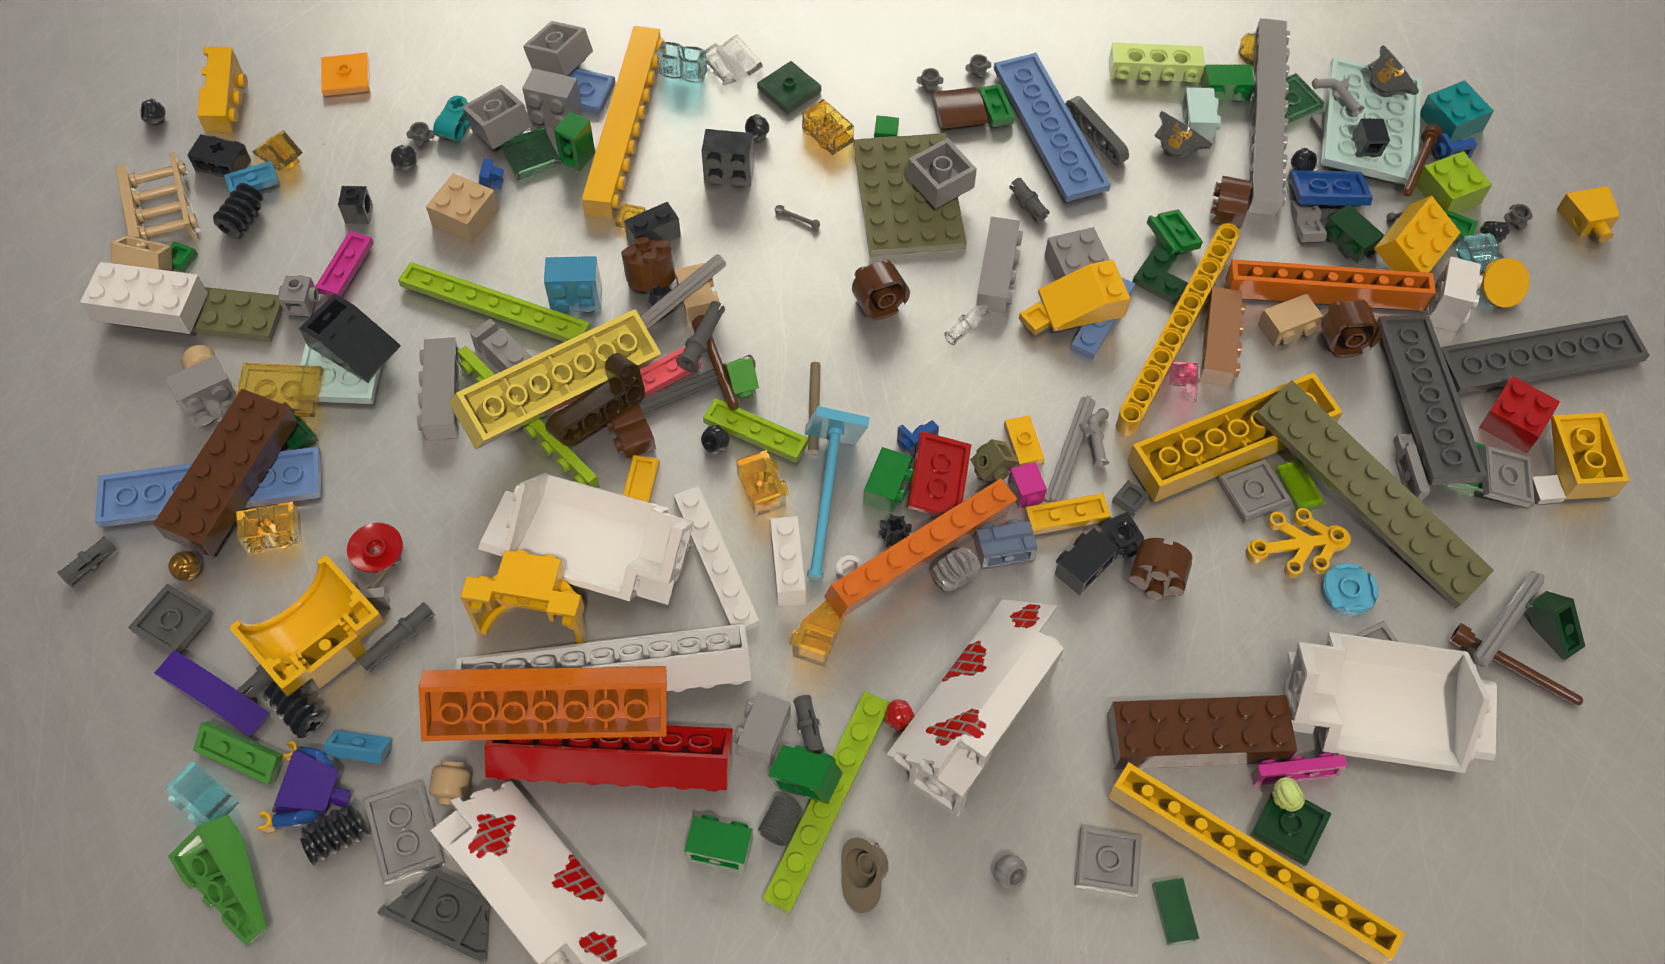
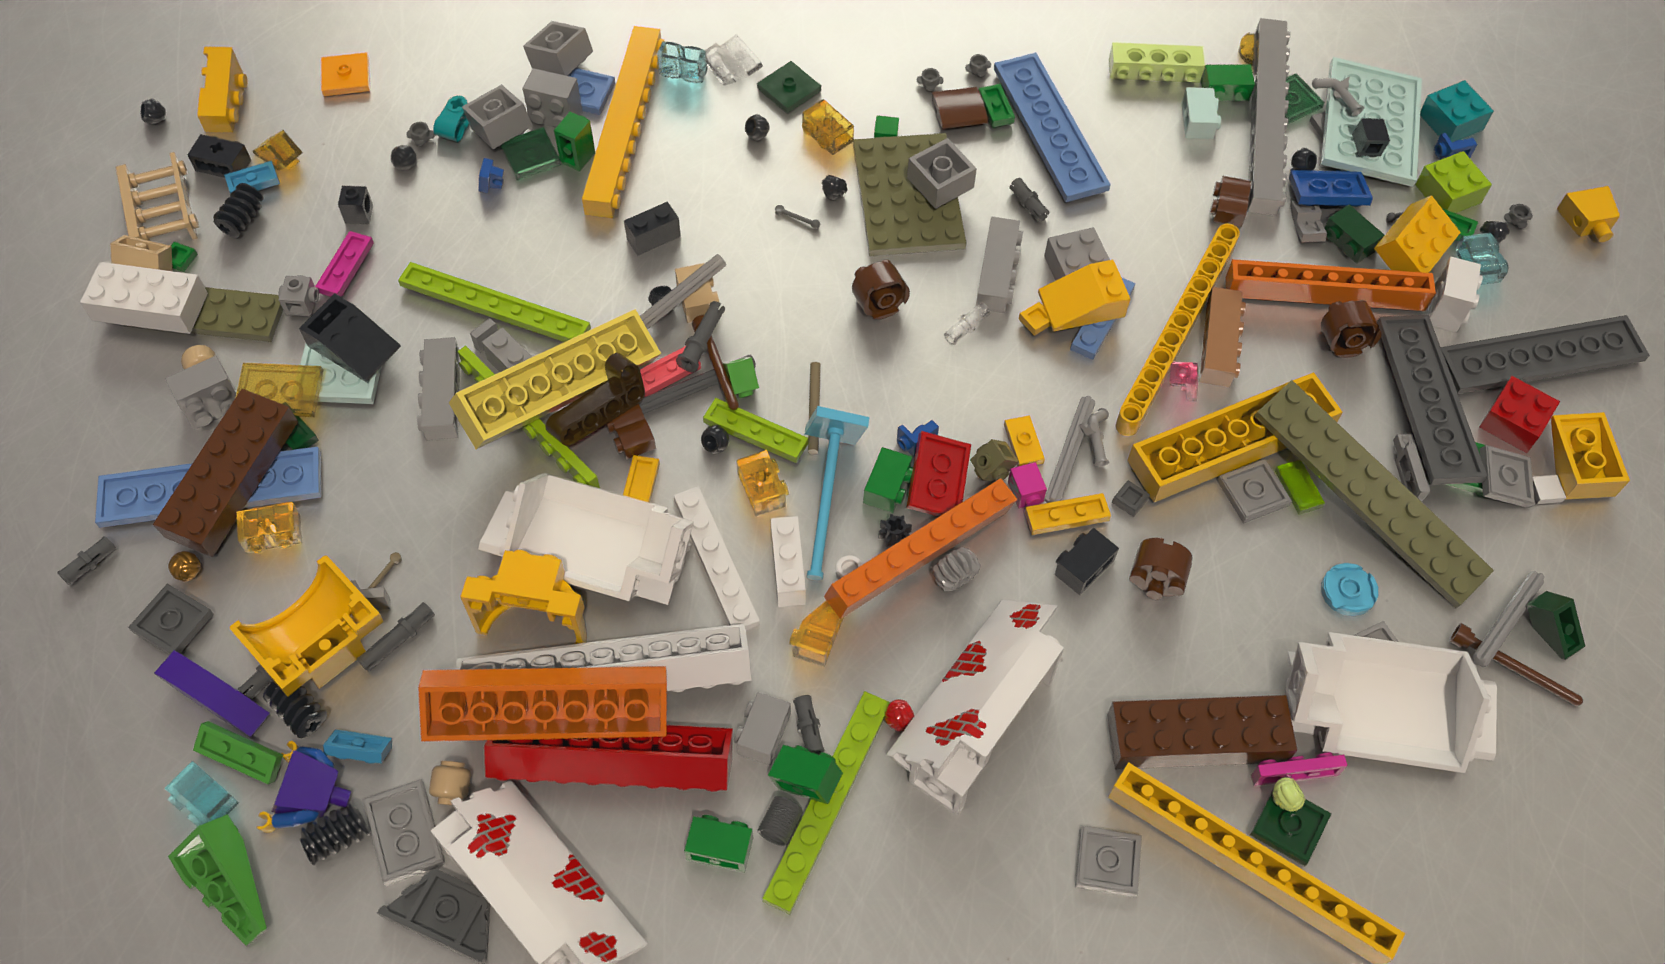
(372, 538): red dish -> none
(462, 207): tan brick -> none
(573, 284): dark azure brick -> none
(627, 211): clear yellow tile -> none
(648, 264): reddish brown brick -> none
(728, 157): black brick -> none
(834, 187): none -> black piece
(862, 872): dark tan piece -> none
(1005, 543): sand blue brick -> none
(1010, 871): light grey piece -> none
(1097, 130): dark grey beam -> none
(1123, 526): black brick -> none
(1154, 276): dark green plate -> none
(1174, 232): green plate -> none
(1175, 911): clear green tile -> none
(1179, 139): dark grey hat -> none
(1290, 320): tan brick -> none
(1301, 541): yellow plant -> none
(1389, 75): dark grey hat -> none
(1429, 137): reddish brown piece -> none
(1505, 282): yellow tile -> none

